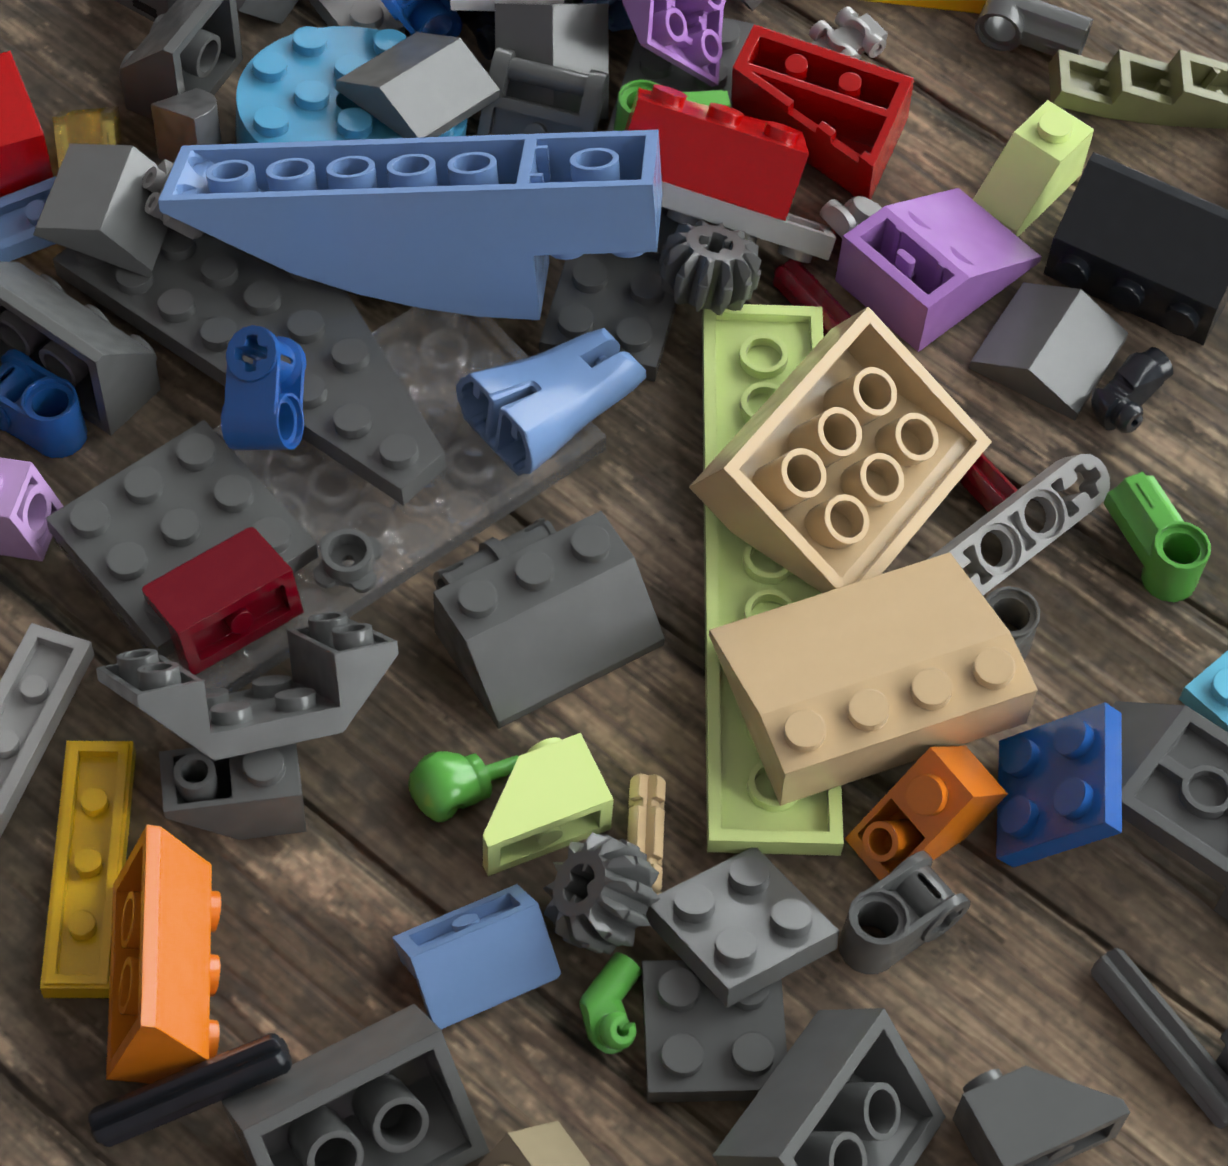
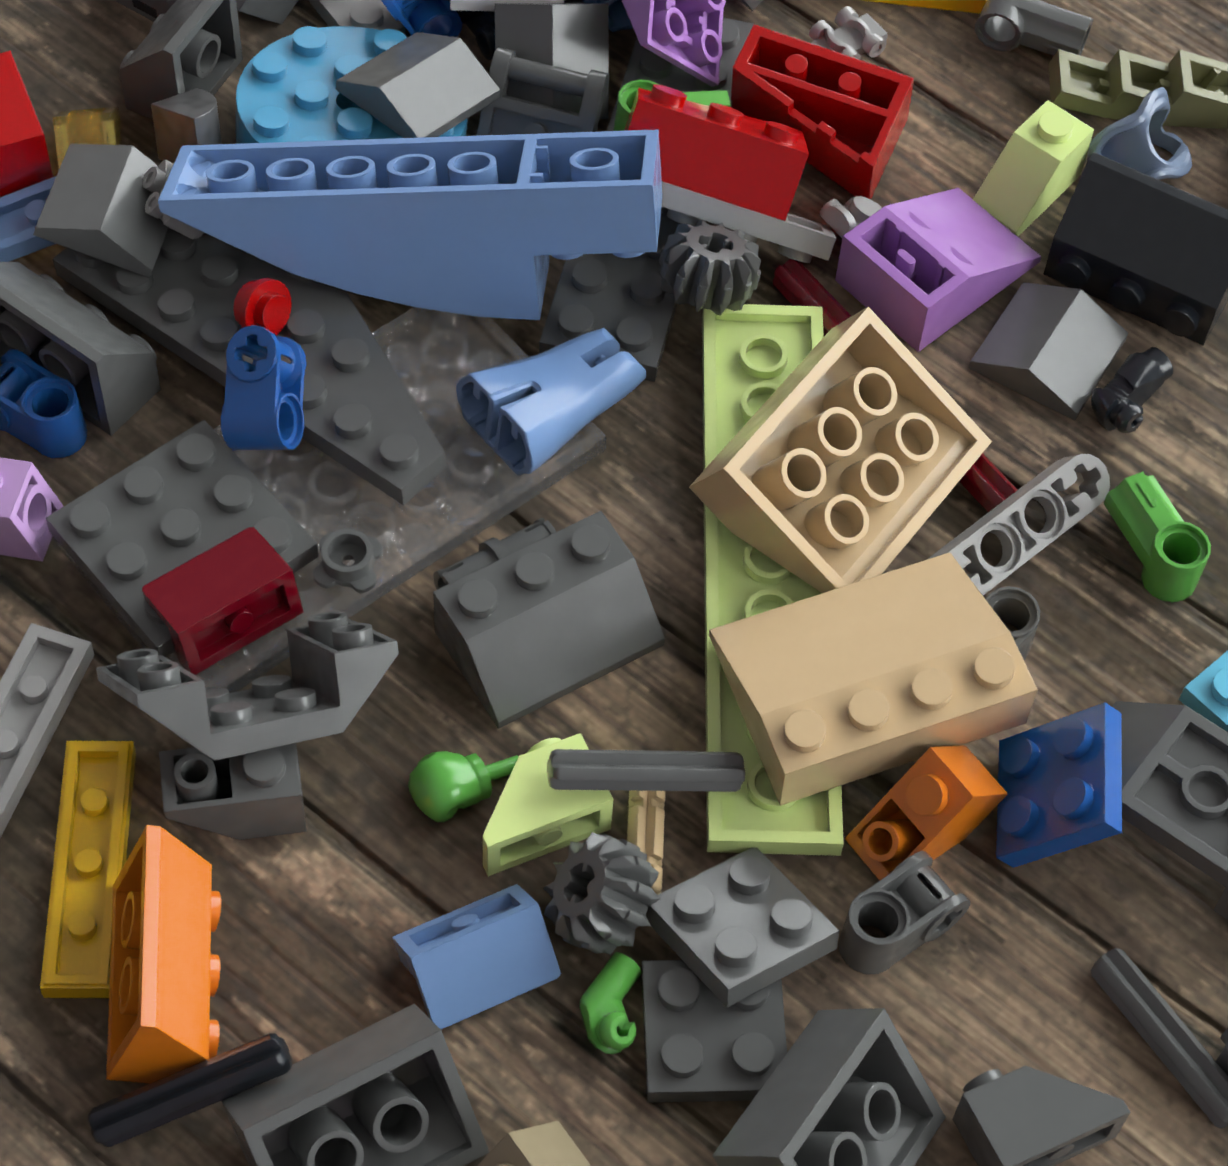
(263, 304): none -> red plate
(645, 770): none -> dark grey axle
(1132, 137): none -> sand blue piece

